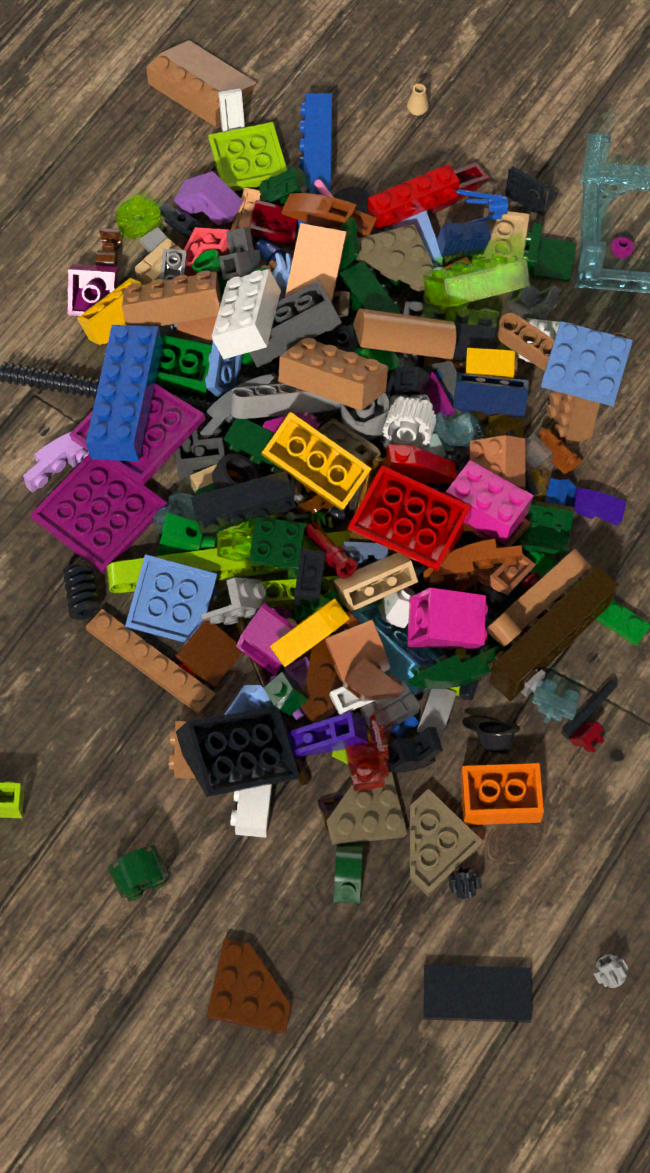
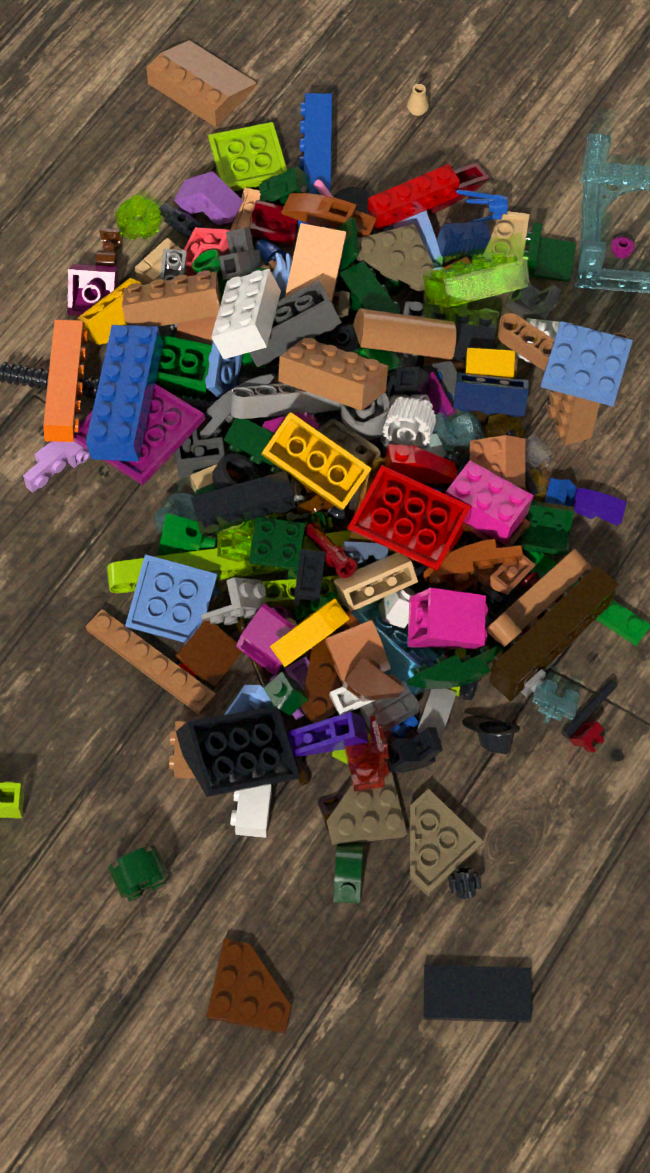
(64, 381): none -> orange brick
(80, 591): black piece -> none
(98, 512): magenta plate -> none
(152, 239): light grey tile -> none
(231, 109): white tile -> none
(501, 794): orange brick -> none
(529, 191): black bracket -> none
(562, 456): dark orange hinge -> none
(611, 971): light grey gear -> none

